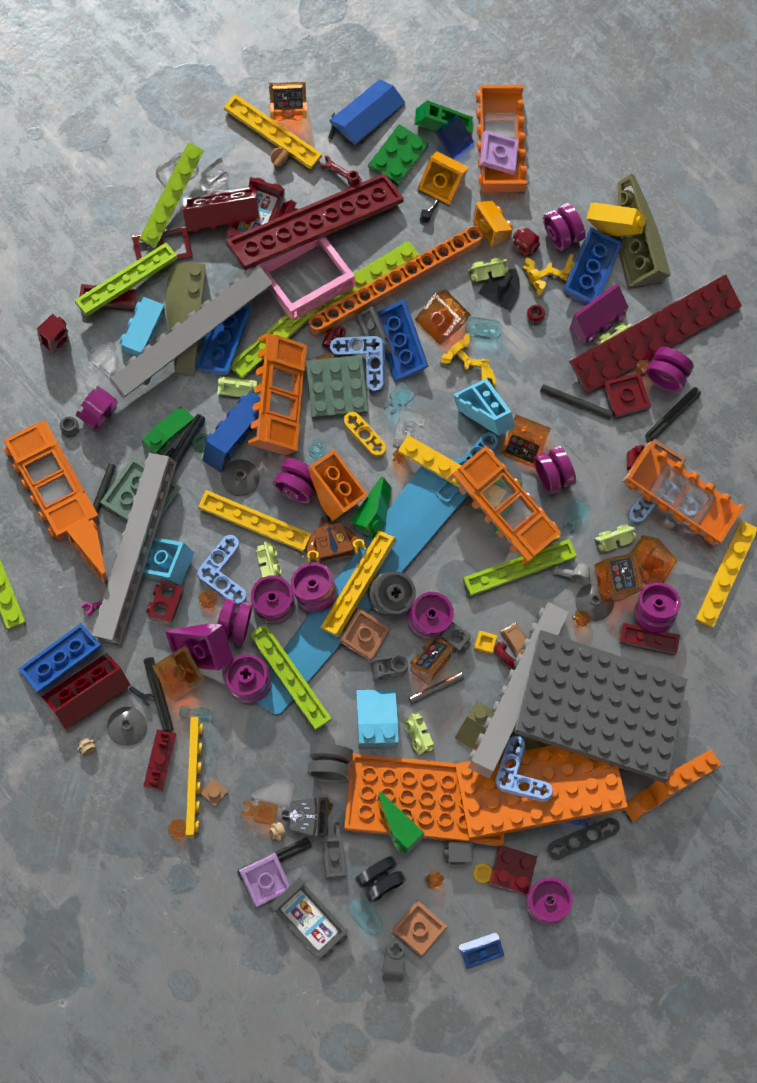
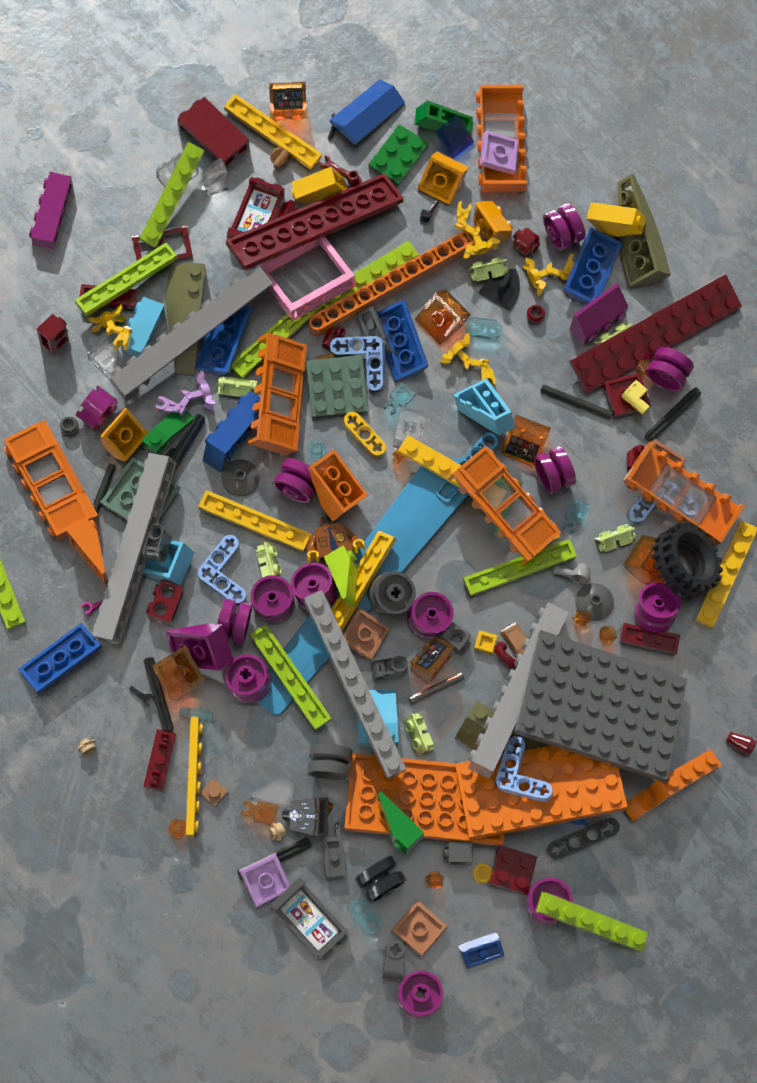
(51, 210): none -> magenta brick
(86, 691): dark red slope -> none
(107, 320): none -> yellow piece
(123, 436): none -> light orange slope
(128, 735): dark grey dish -> none
(156, 543): none -> dark grey piece
(199, 442): clear green tile -> none
(204, 392): none -> lavender piece
(207, 593): clear orange plate -> none
(213, 131): none -> dark red panel
(221, 209): dark red slope -> none
(318, 186): none -> yellow slope
(344, 572): none -> lime slope
(354, 685): none -> light grey brick
(373, 510): green slope -> none
(420, 982): none -> magenta wheel
(480, 246): none -> yellow piece
(592, 922): none -> lime plate
(607, 634): none -> clear orange plate
(618, 577): clear orange slope -> none
(633, 397): none -> light yellow piece
(698, 550): none -> black tyre
(742, 742): none -> dark red cone

